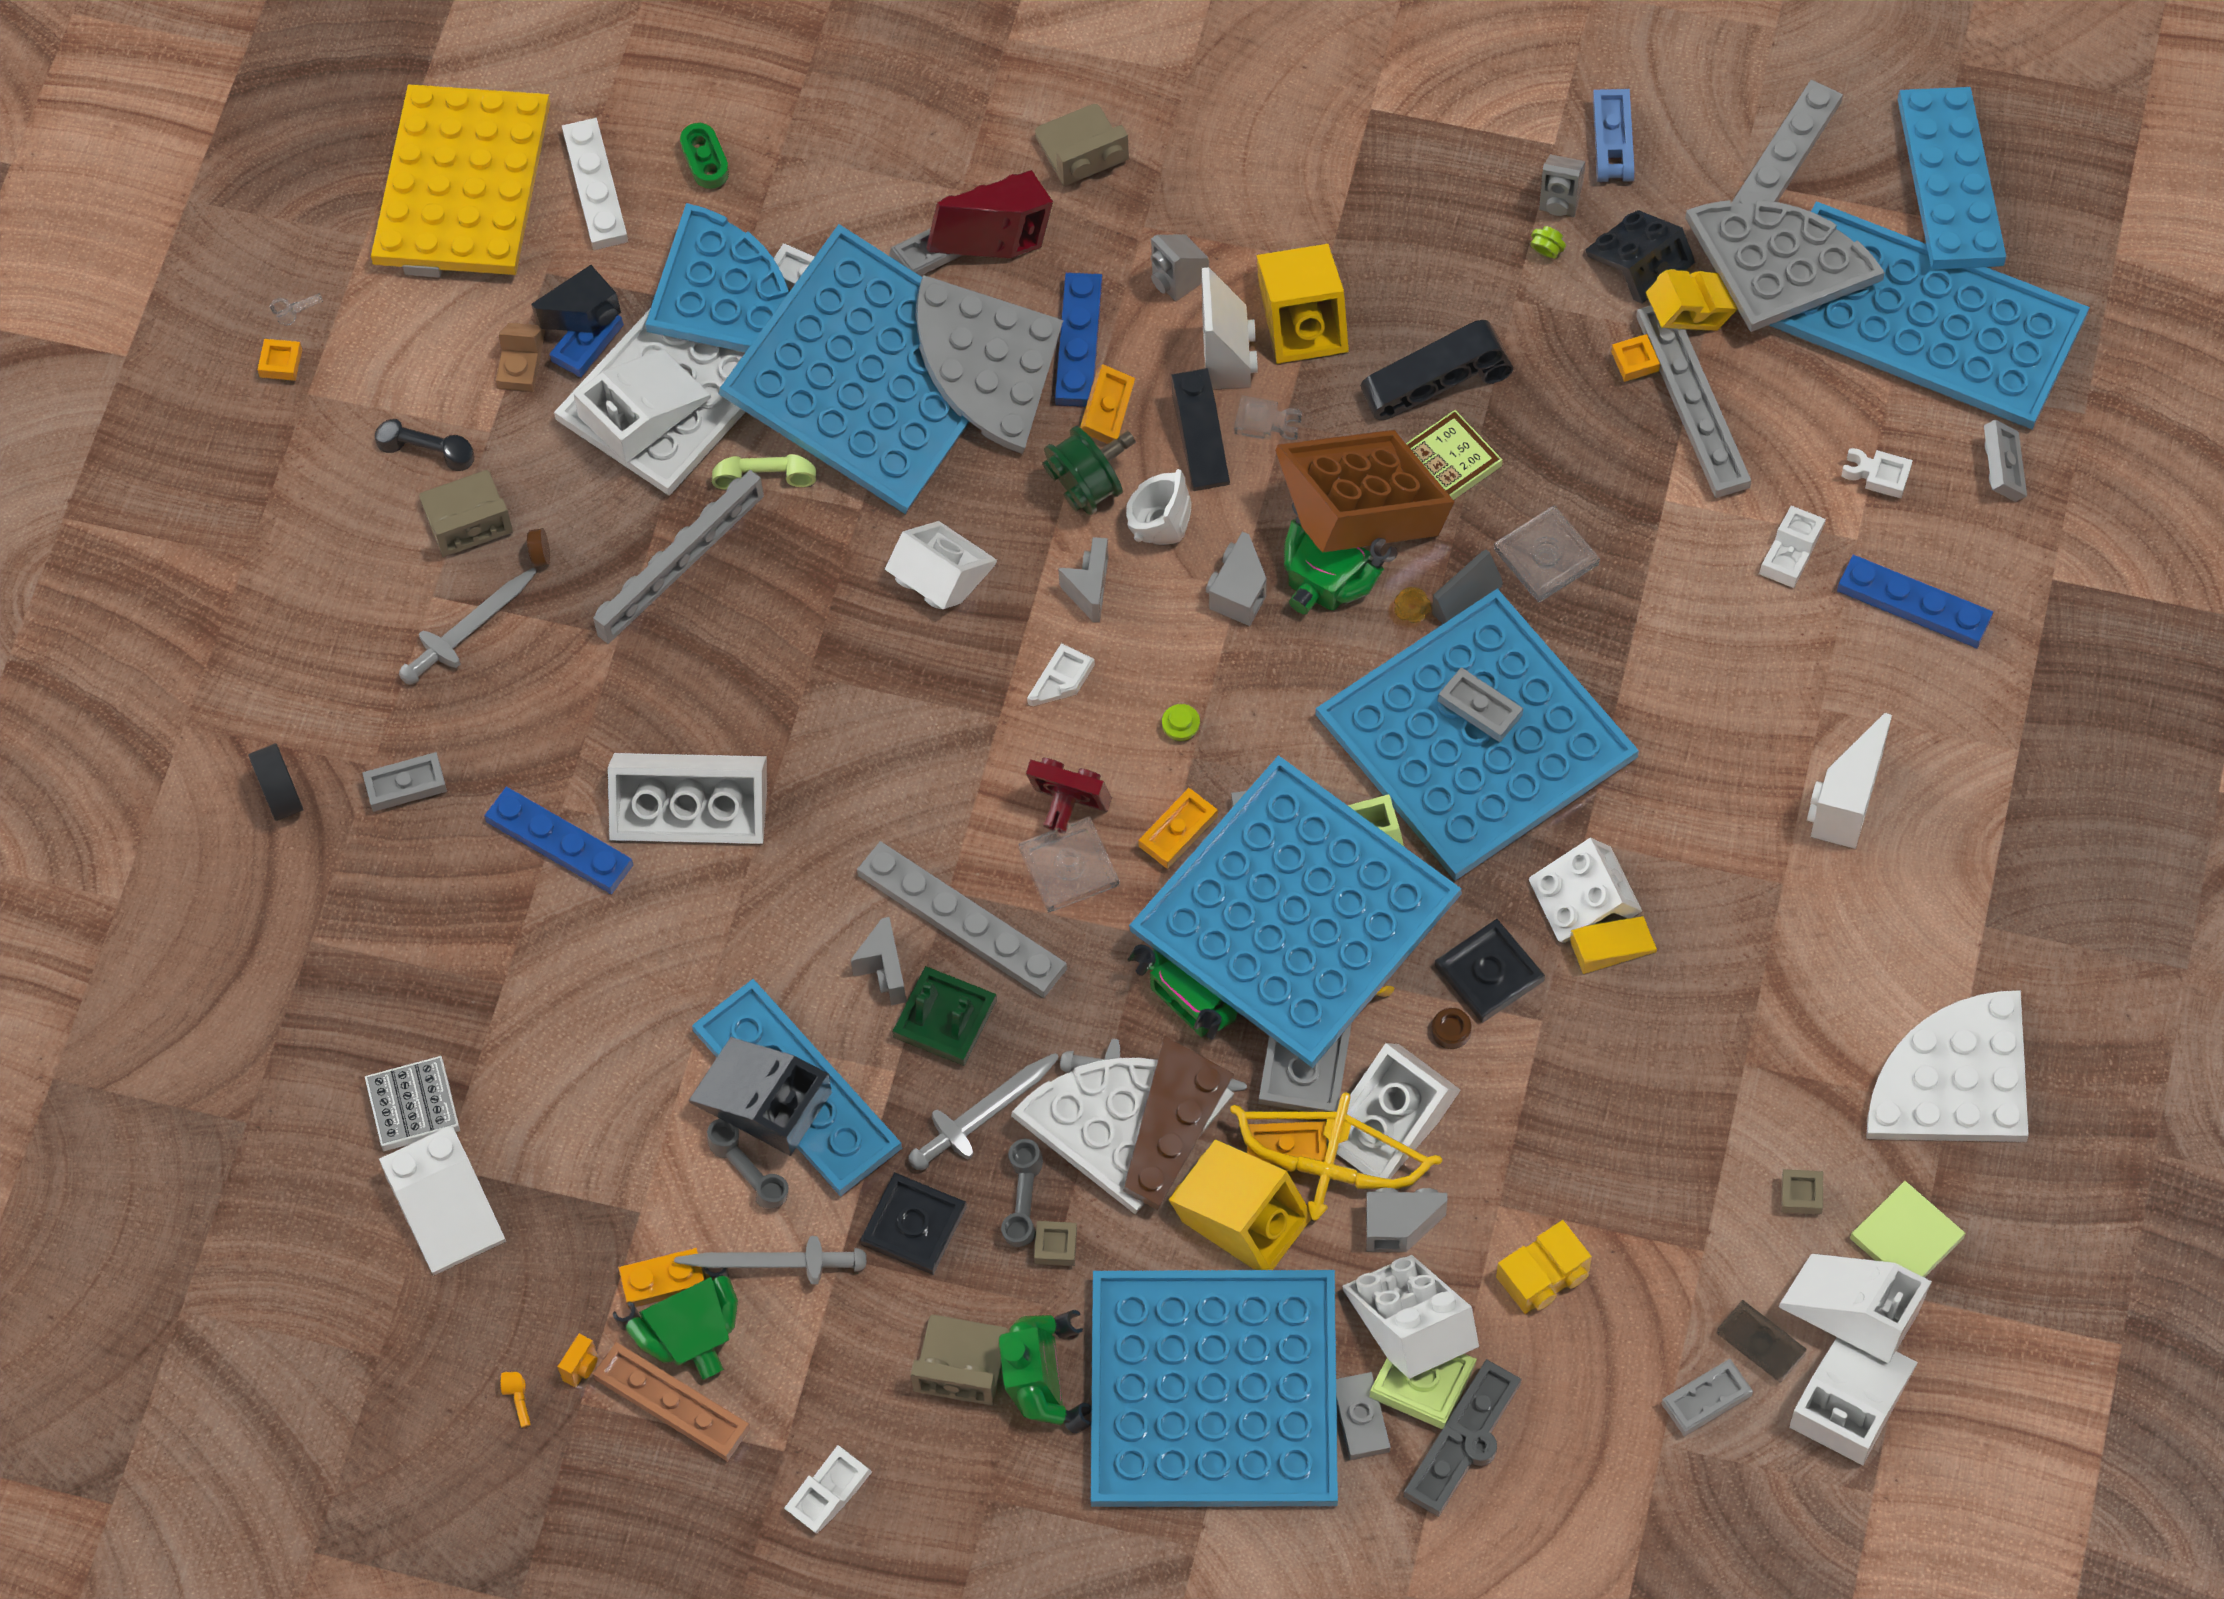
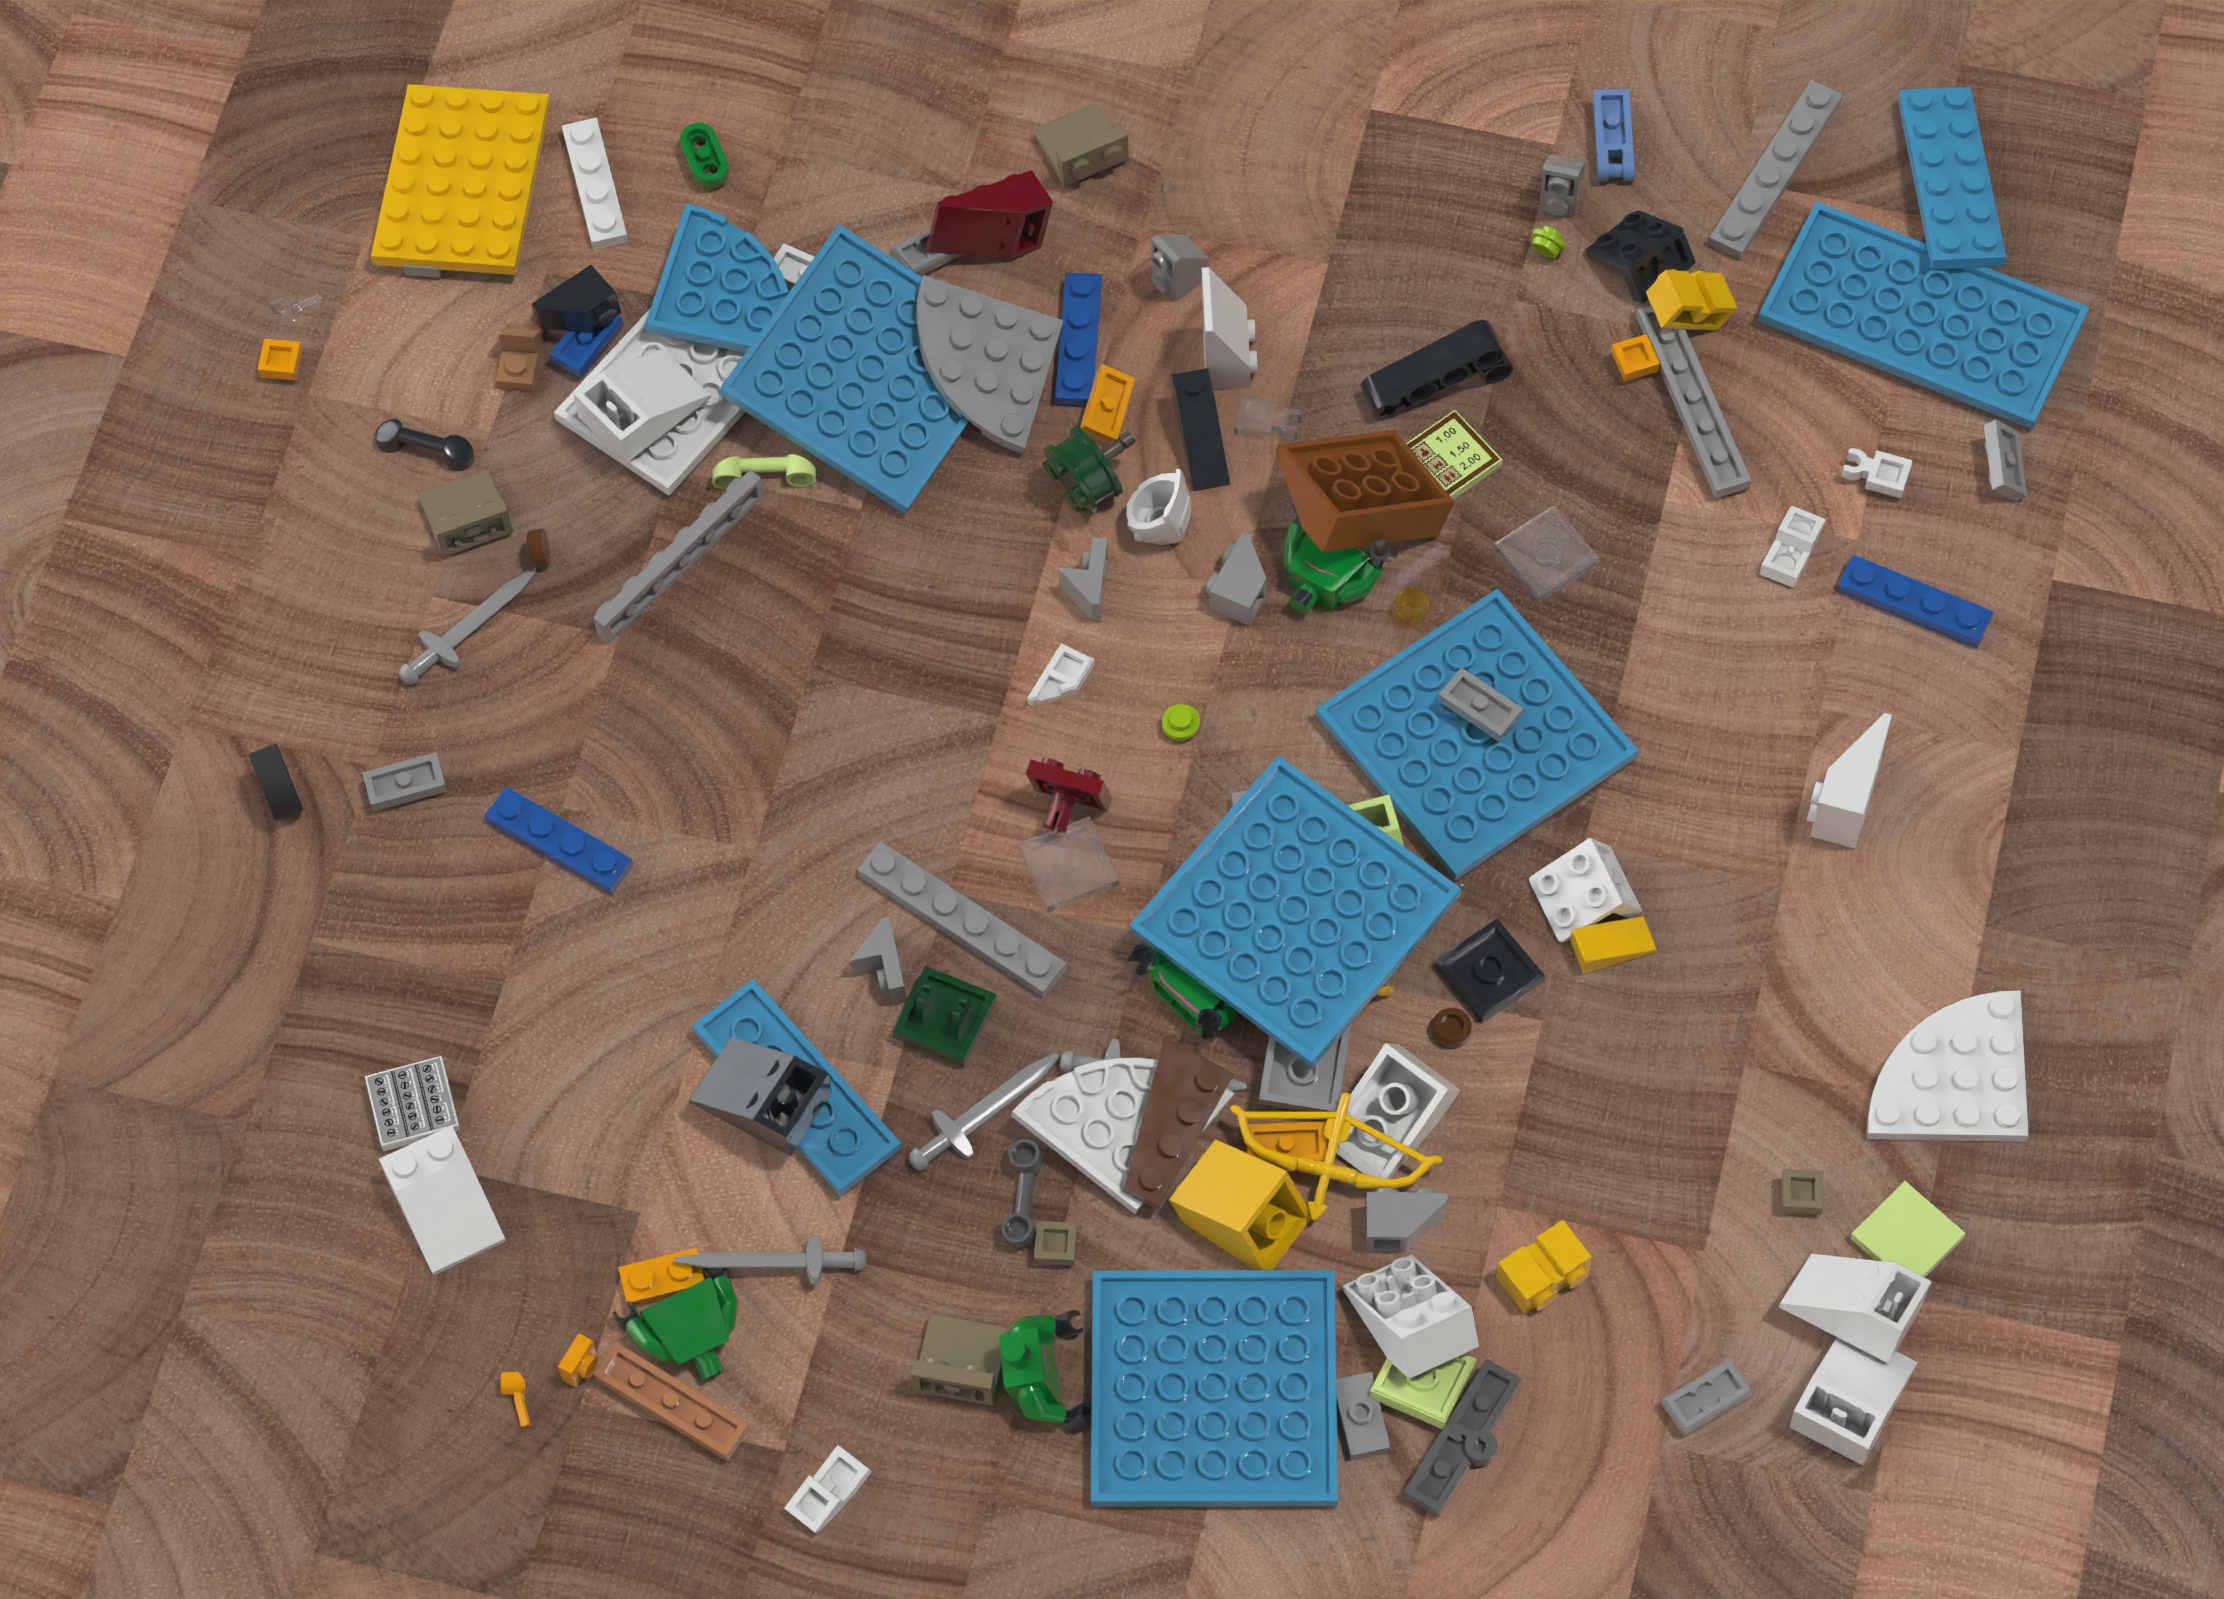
(687, 798): white slope -> none
(724, 1143): dark grey bar -> none
(913, 1223): black tile -> none
(938, 564): white slope -> none
(1178, 828): light orange plate -> none
(1303, 303): yellow slope -> none
(1466, 587): dark grey slope -> none
(1761, 1341): clear smoke plate -> none
(1780, 258): light grey plate -> none

